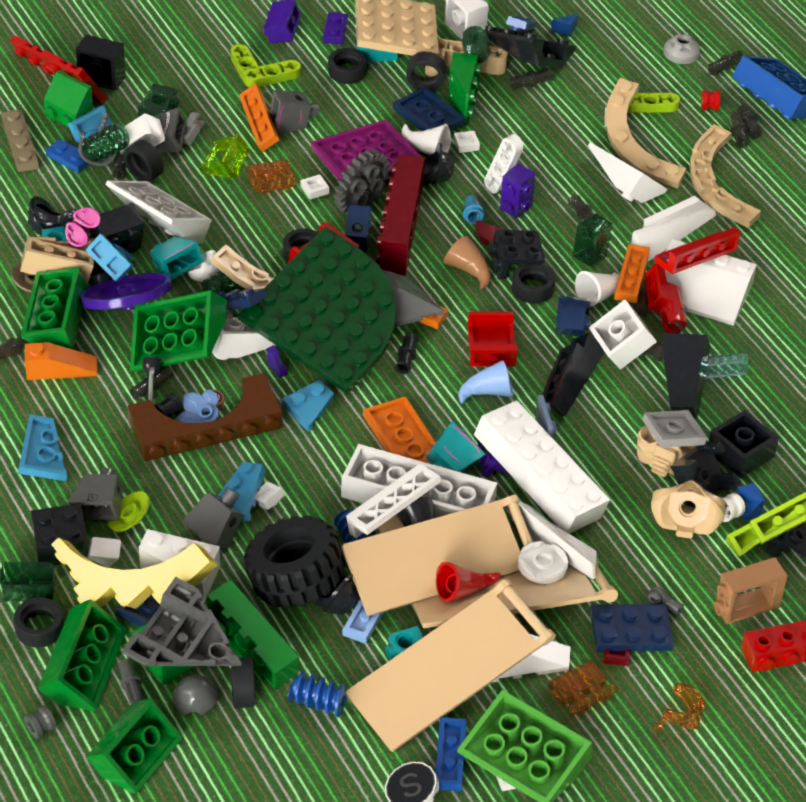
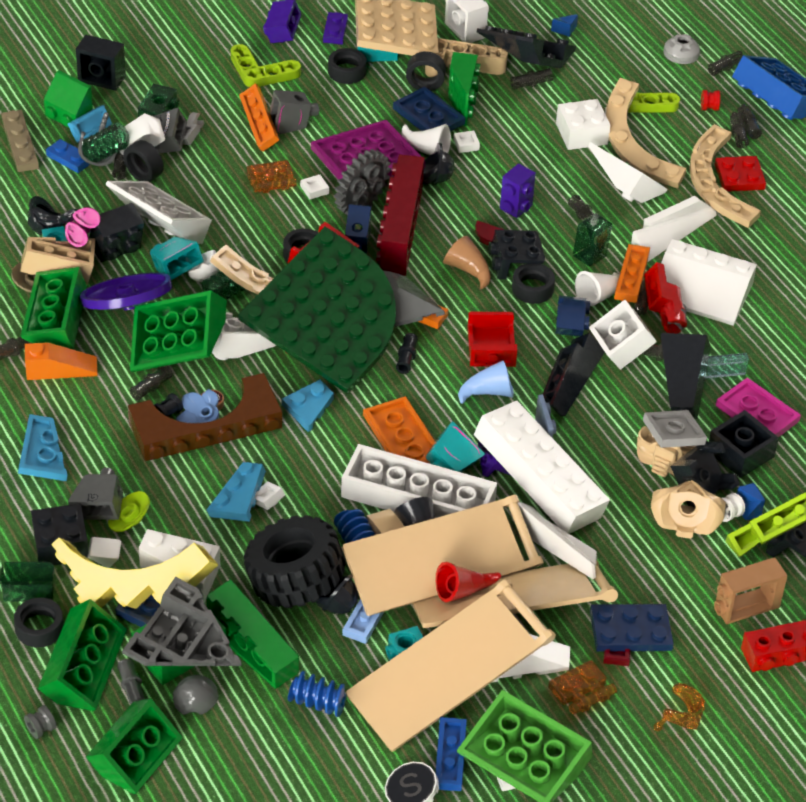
(52, 63): red wing -> none
(99, 277): black tile -> none
(110, 257): tile -> none
(151, 366): black hinge -> none
(216, 518): dark grey torso -> none
(232, 159): clear neon green tile -> none
(242, 299): dark blue plate -> none
(243, 684): black tyre -> none
(274, 362): dark purple tile -> none
(391, 500): white fence -> none
(472, 210): dark azure cone -> none
(476, 42): clear green piece -> none
(511, 147): white beam -> none
(520, 23): blue plate -> none
(543, 562): white tile -> none
(582, 124): none -> white brick
(659, 596): dark grey arm -> none
(699, 251): red fence -> none
(740, 173): none -> red plate
(760, 404): none -> dark pink plate

